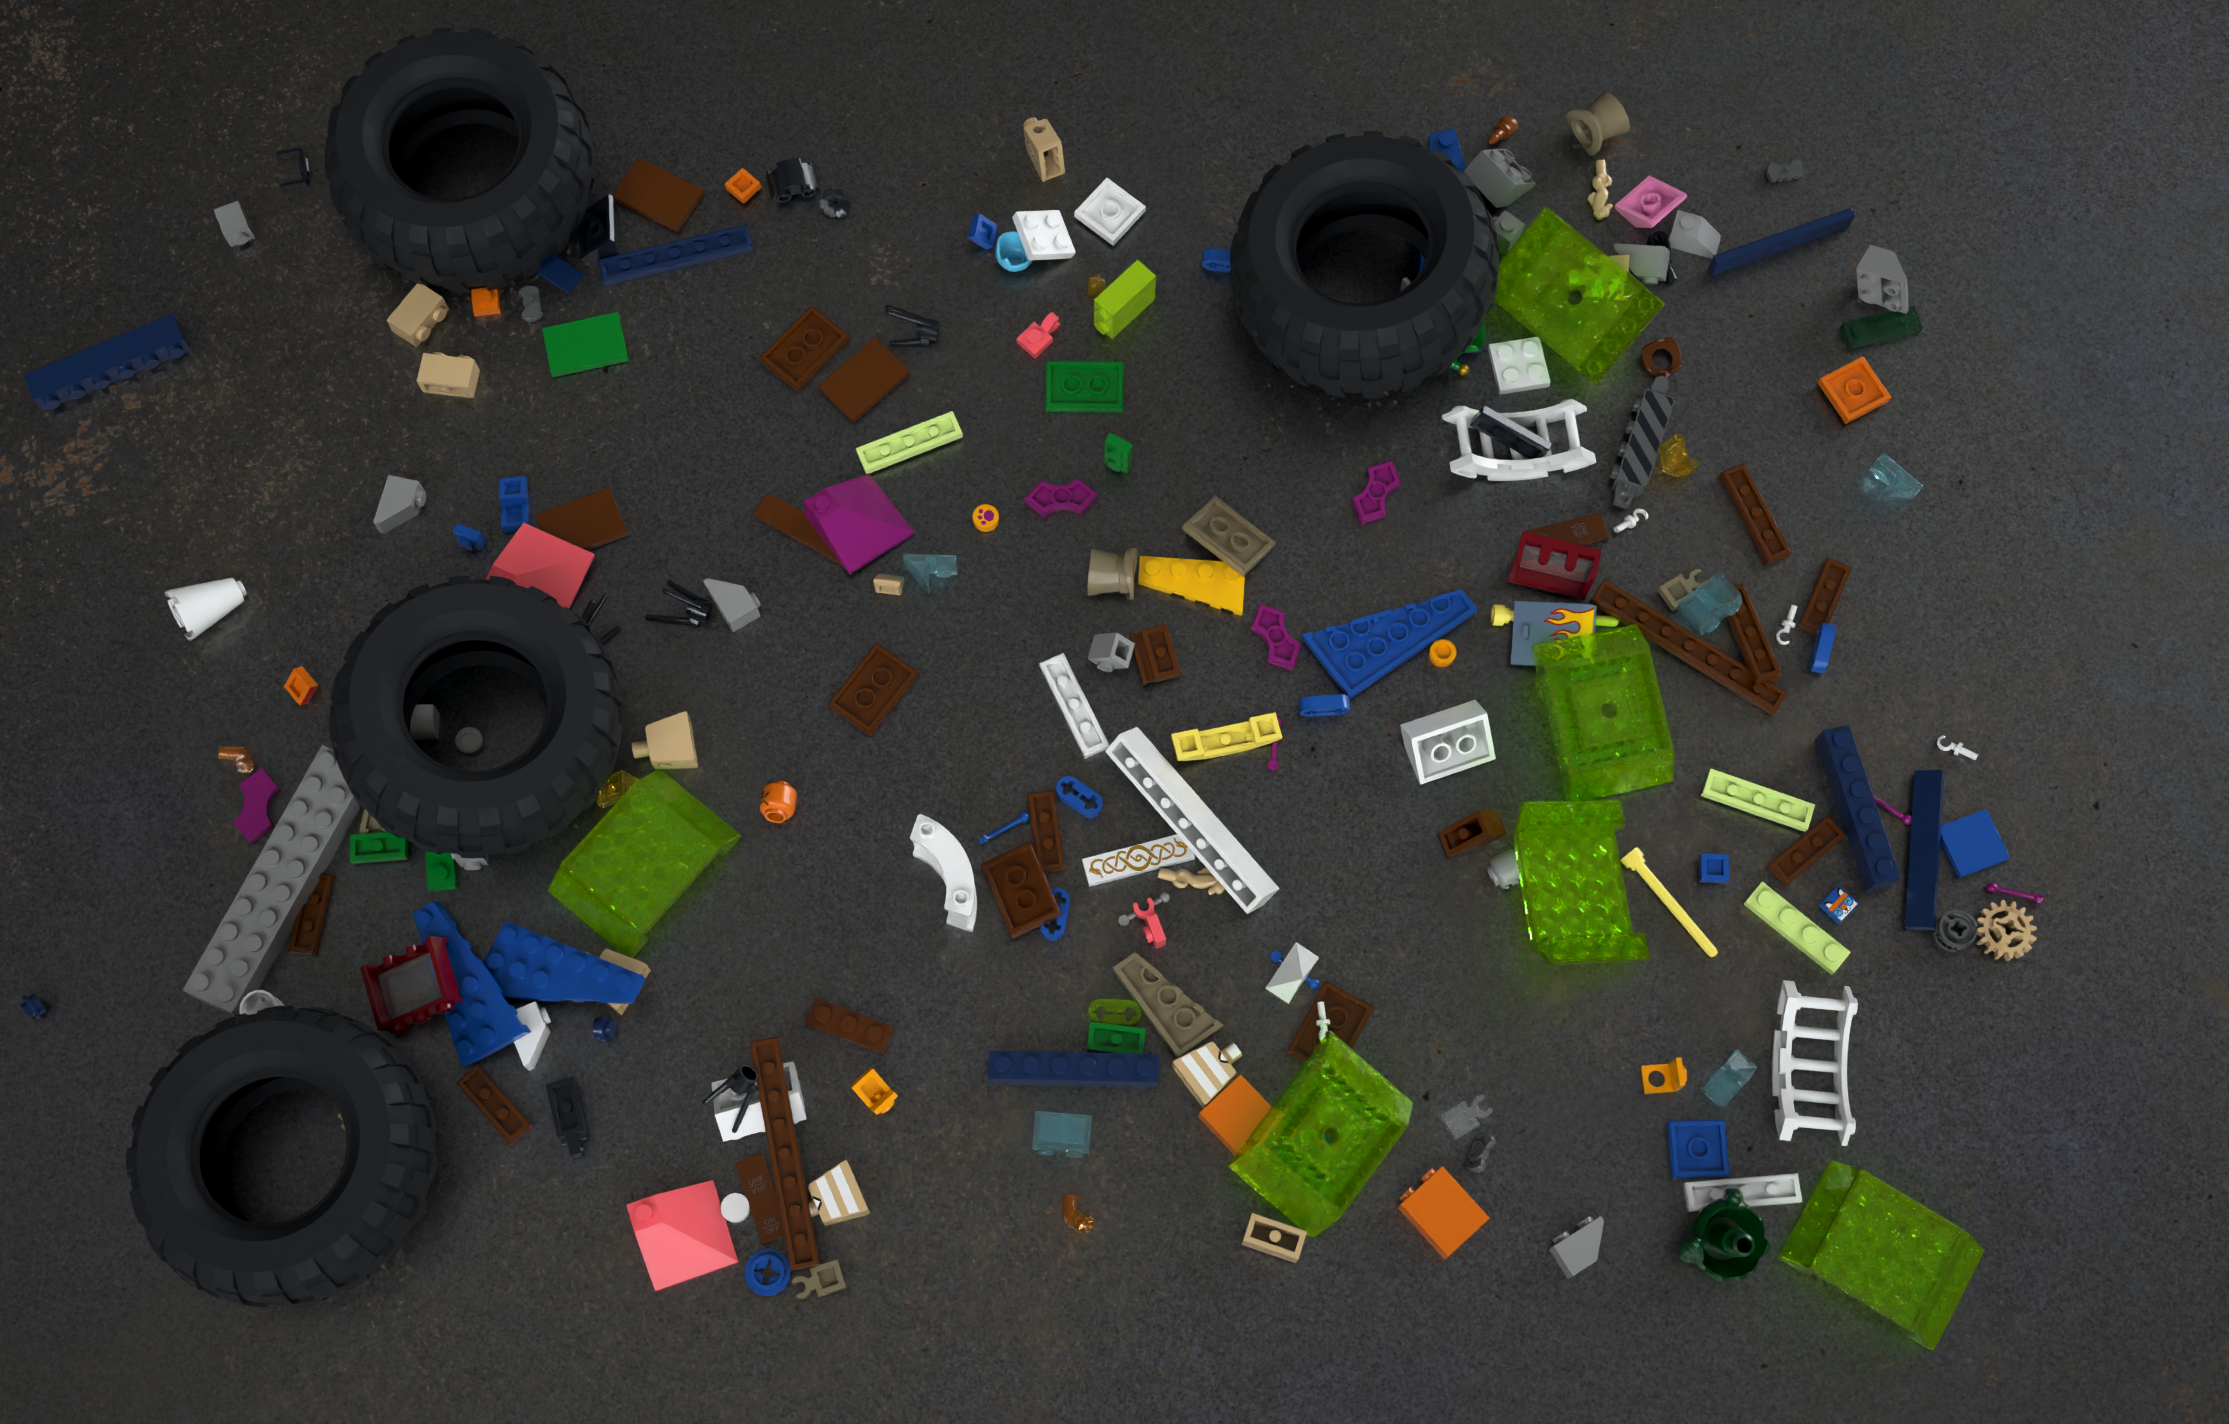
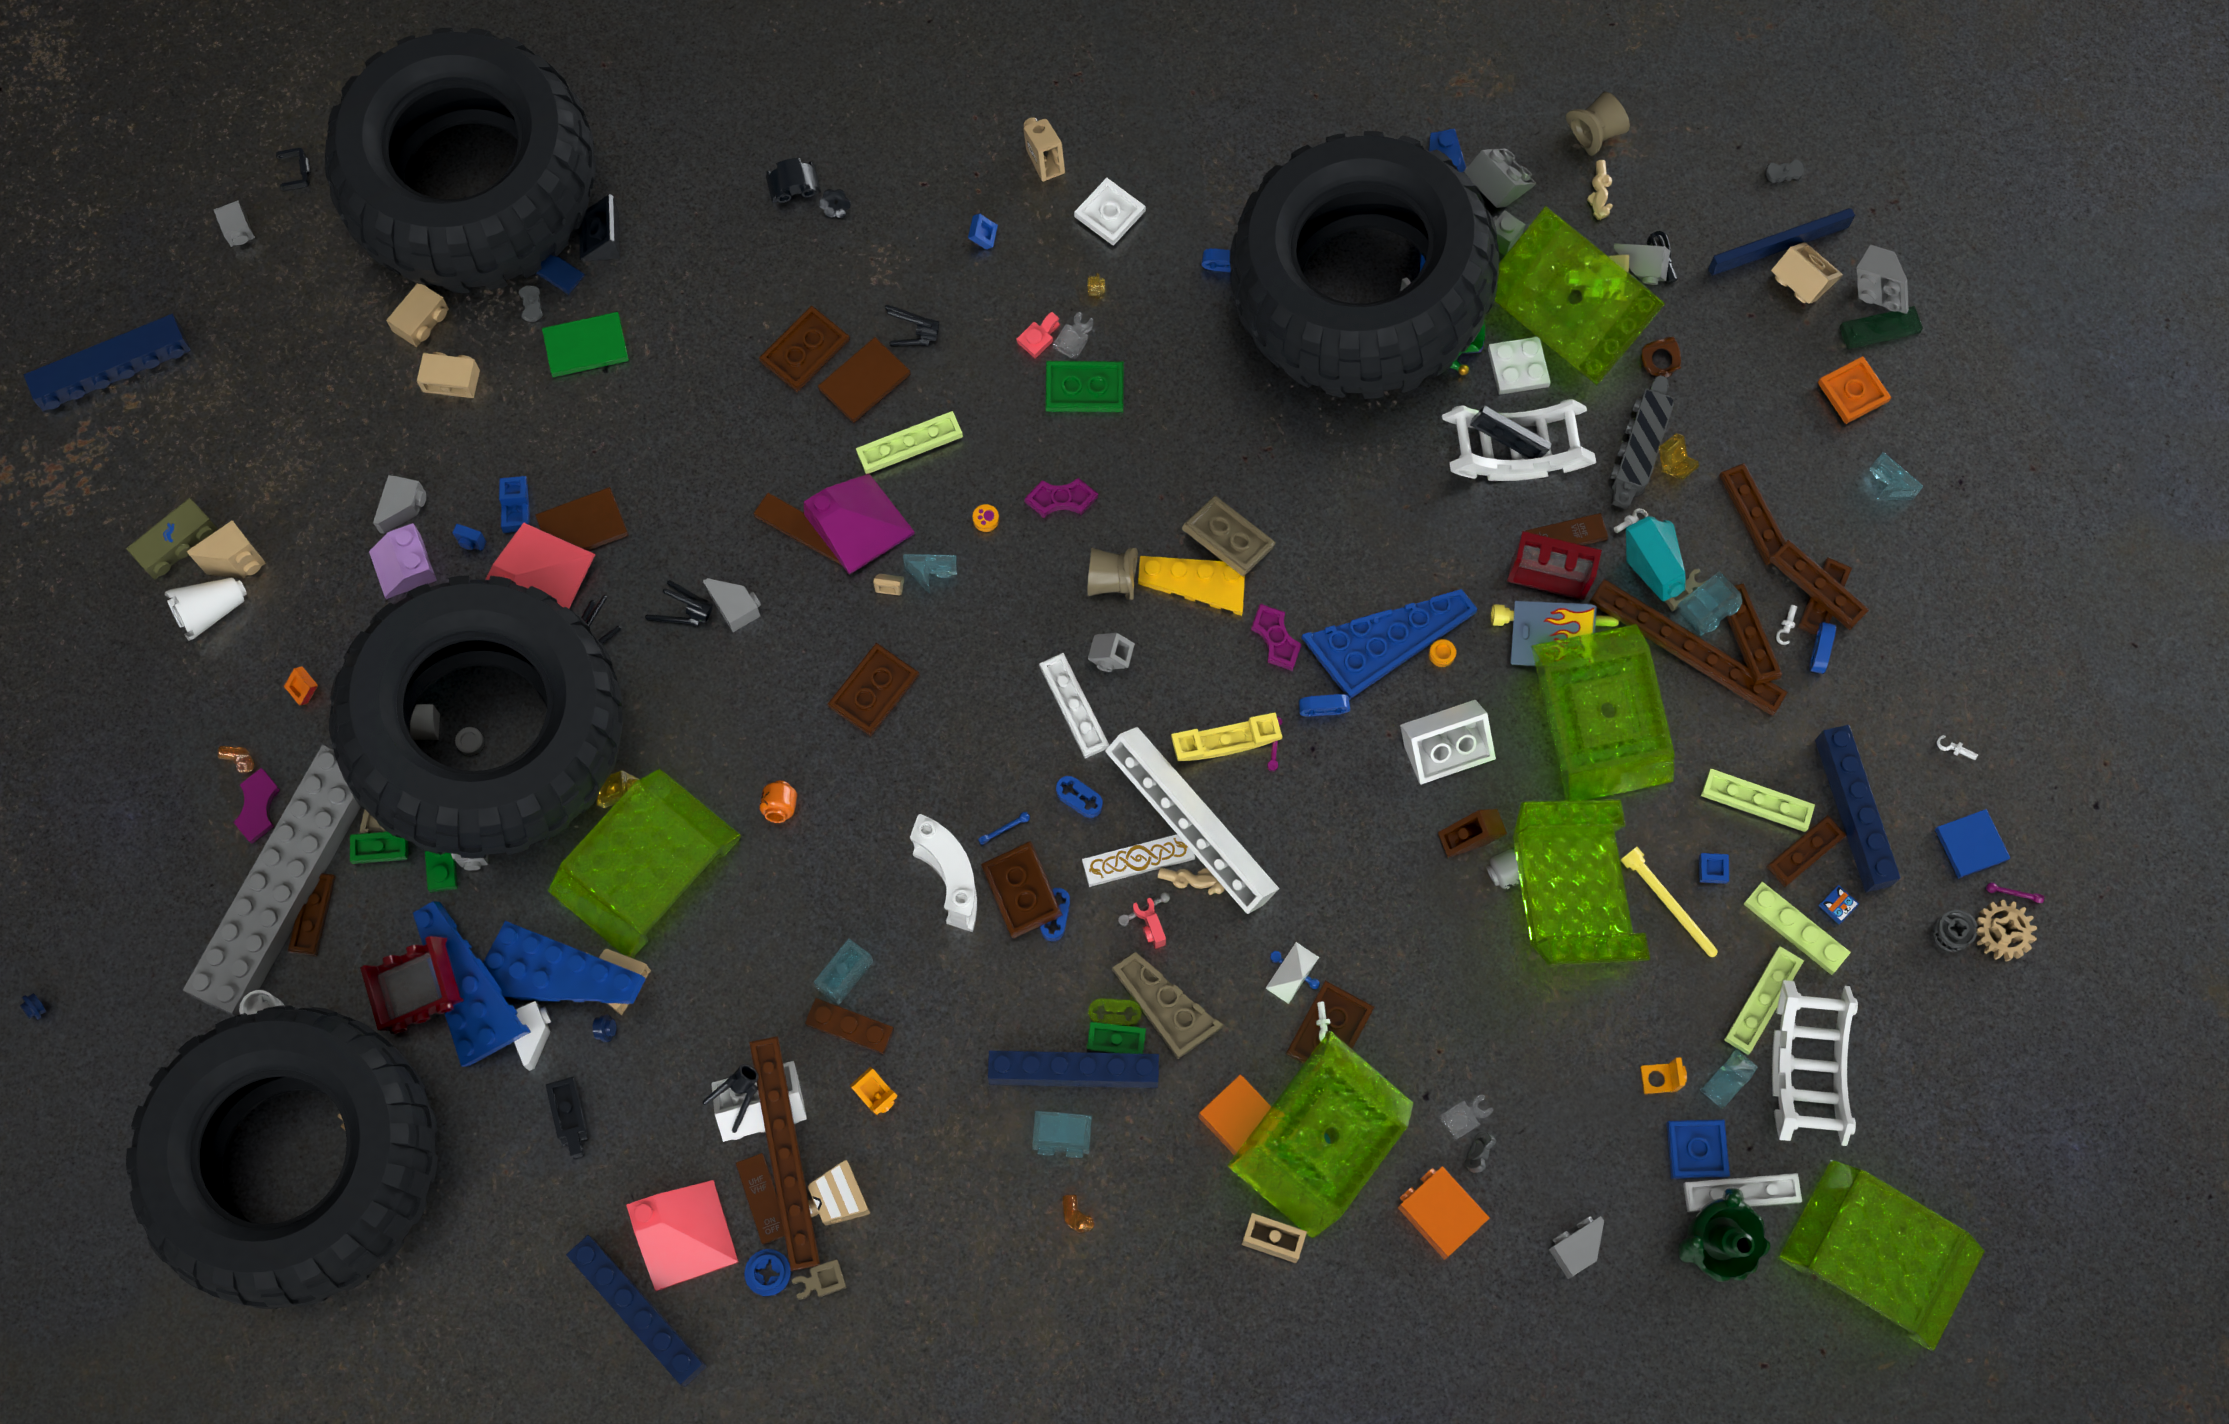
(171, 538): none -> olive brick
(227, 553): none -> tan slope
(401, 561): none -> lavender slope
(485, 301): orange plate -> none
(494, 1104): reddish brown tile -> none
(636, 1311): none -> dark blue brick
(658, 194): reddish brown tile -> none
(669, 743): tan torso -> none
(675, 254): dark blue tile -> none
(735, 1207): white tile -> none
(742, 185): orange plate -> none
(843, 972): none -> clear light blue brick
(1011, 253): medium azure hair -> none
(1043, 235): white plate -> none
(1046, 830): reddish brown tile -> none
(1073, 339): none -> clear plate
(1118, 453): green plate -> none
(1124, 299): lime brick -> none
(1155, 654): reddish brown plate -> none
(1207, 1070): tan torso -> none
(1371, 502): magenta tile -> none
(1503, 129): dark orange bar -> none
(1649, 202): bright pink slope -> none
(1656, 556): none -> teal slope
(1693, 235): light grey slope -> none
(1762, 1000): none -> yellowish green plate
(1805, 273): none -> tan slope
(1819, 584): none -> reddish brown tile
(1906, 818): magenta hinge -> none
(1924, 850): dark blue tile -> none

